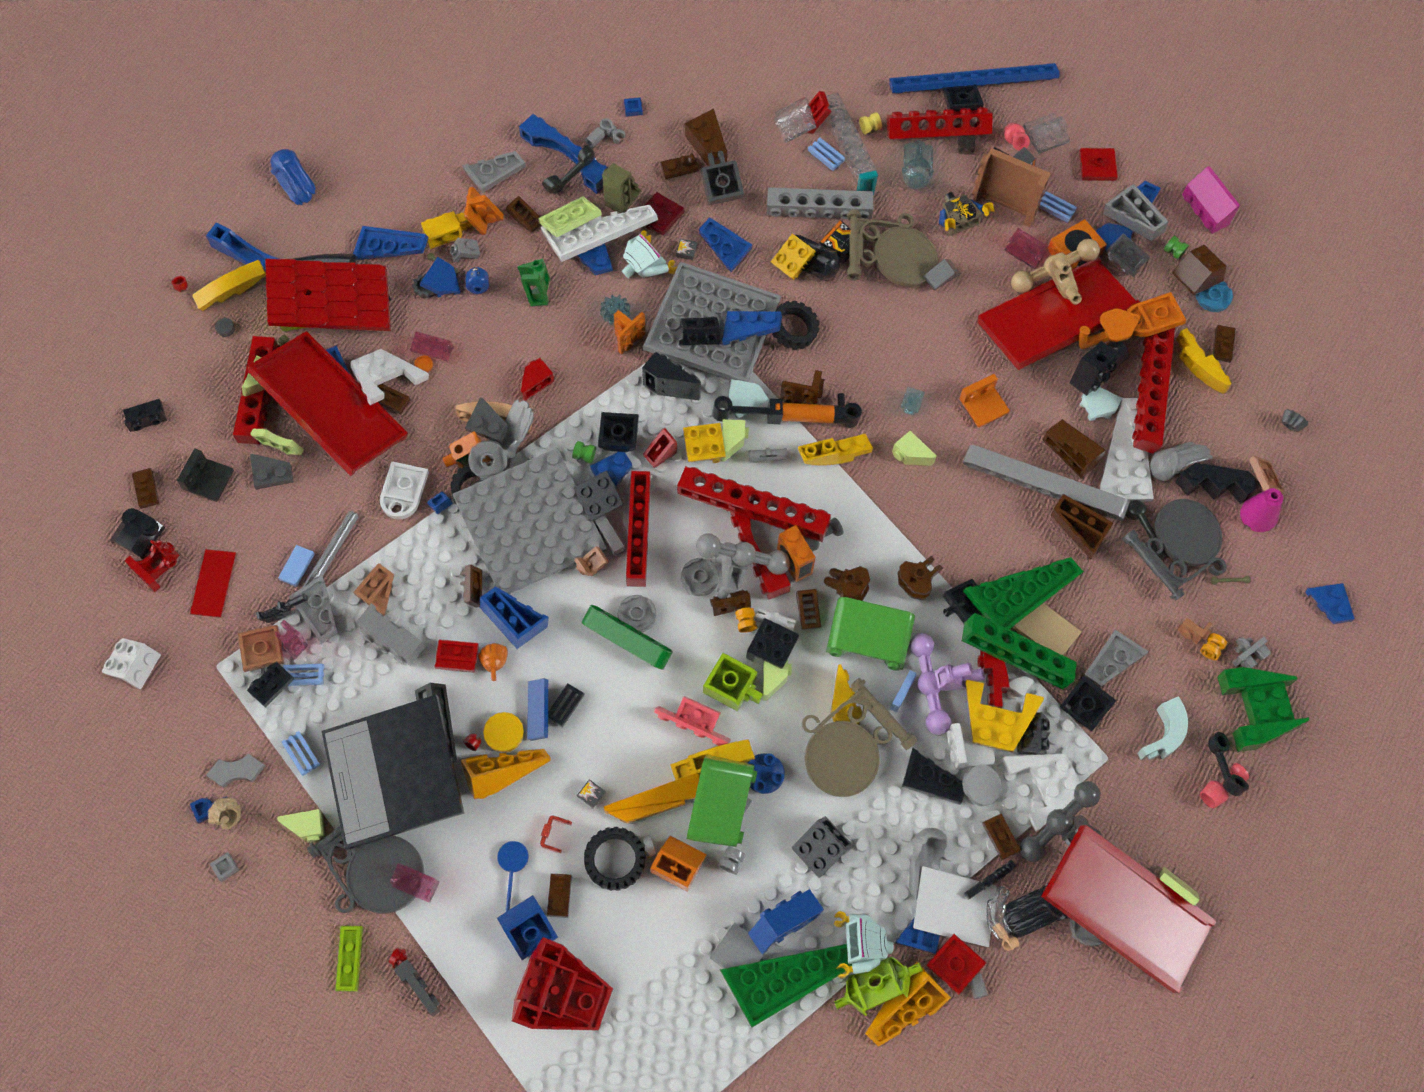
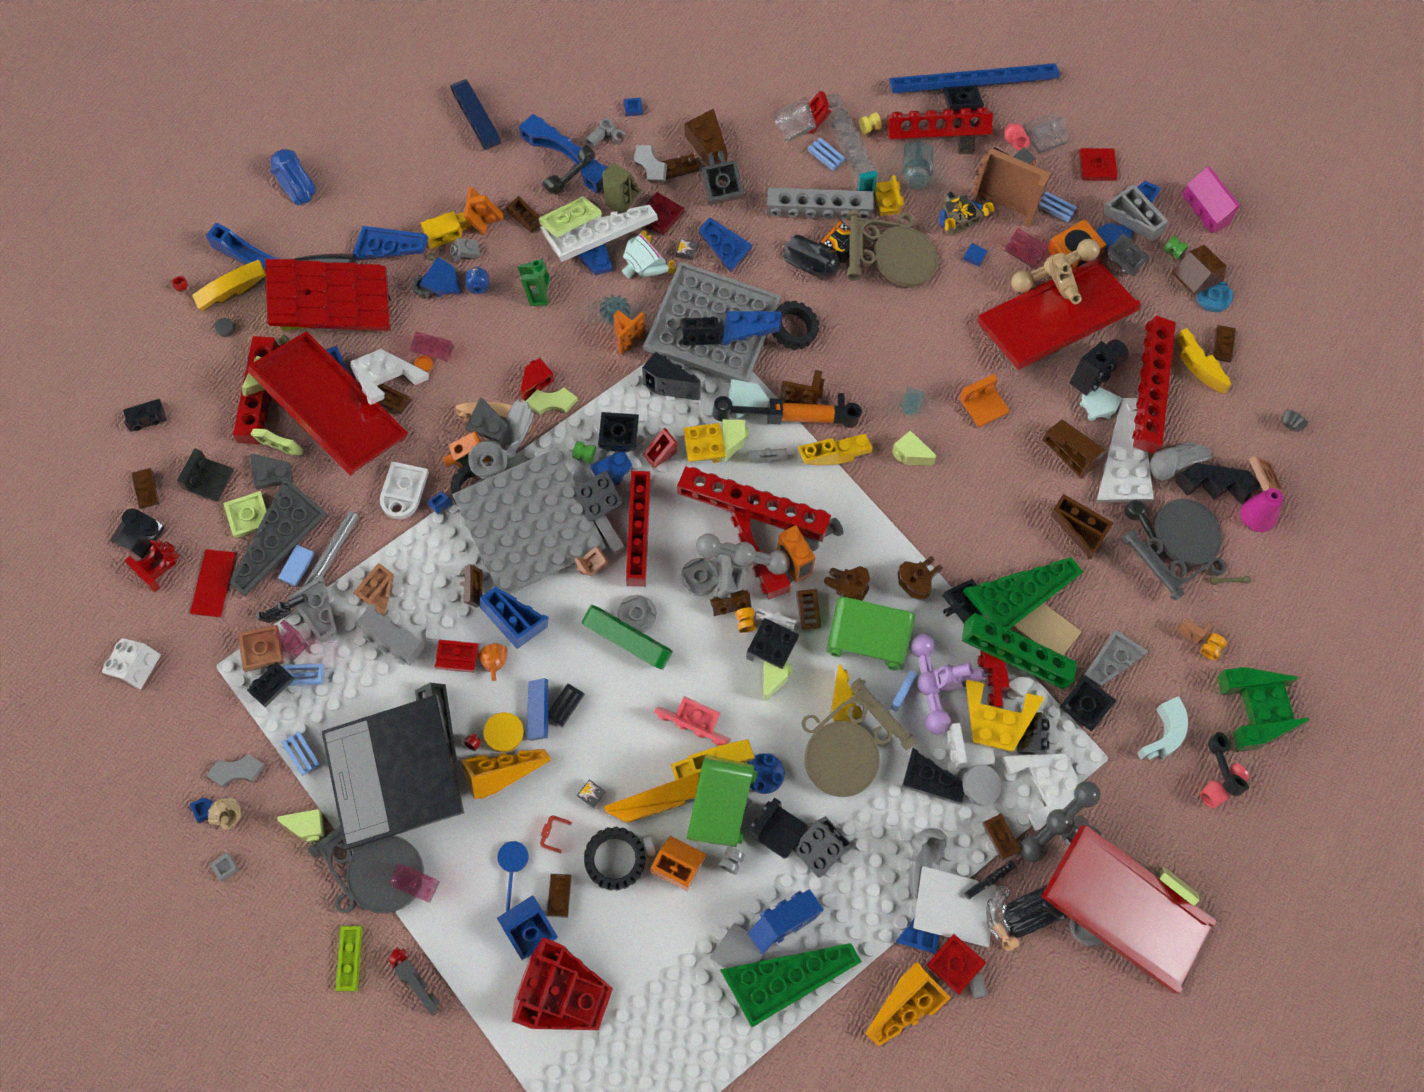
(245, 513): none -> yellowish green tile
(281, 529): none -> dark grey wing
(475, 114): none -> dark blue beam
(491, 172): light grey wing -> none
(560, 400): none -> yellowish green tile
(646, 157): none -> light grey tile
(732, 683): lime hinge -> none
(778, 829): none -> black bracket
(793, 256): yellow hinge -> none
(865, 943): light aqua torso -> none
(888, 197): none -> yellow bracket
(894, 982): lime plate -> none
(941, 274): slope -> none
(975, 254): none -> blue tile
(1045, 482): light grey beam -> none
(1139, 320): orange plate -> none
(1258, 649): light grey hips -> none
(1333, 602): blue wing -> none

